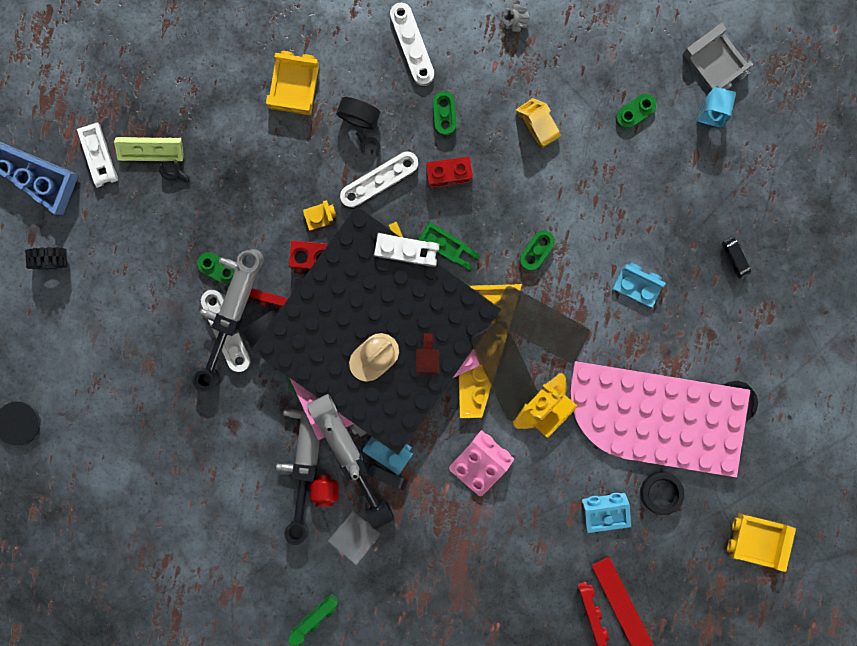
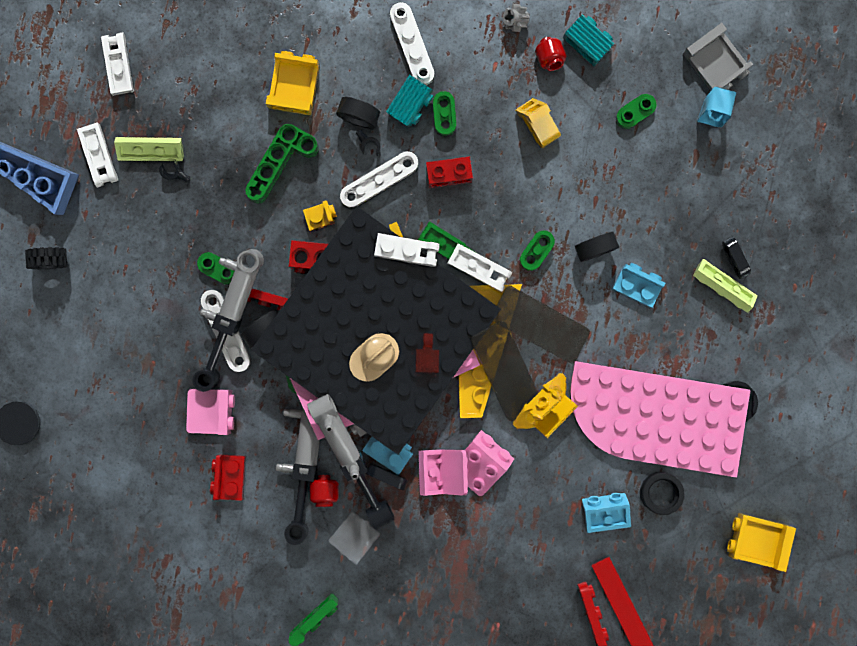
(117, 64): none -> white plate
(210, 412): none -> bright pink bracket
(228, 478): none -> red bracket
(278, 165): none -> green beam
(410, 101): none -> teal brick
(443, 472): none -> bright pink bracket
(479, 267): none -> white plate
(550, 53): none -> red head
(589, 40): none -> teal brick
(596, 246): none -> black tyre
(725, 285): none -> yellowish green plate

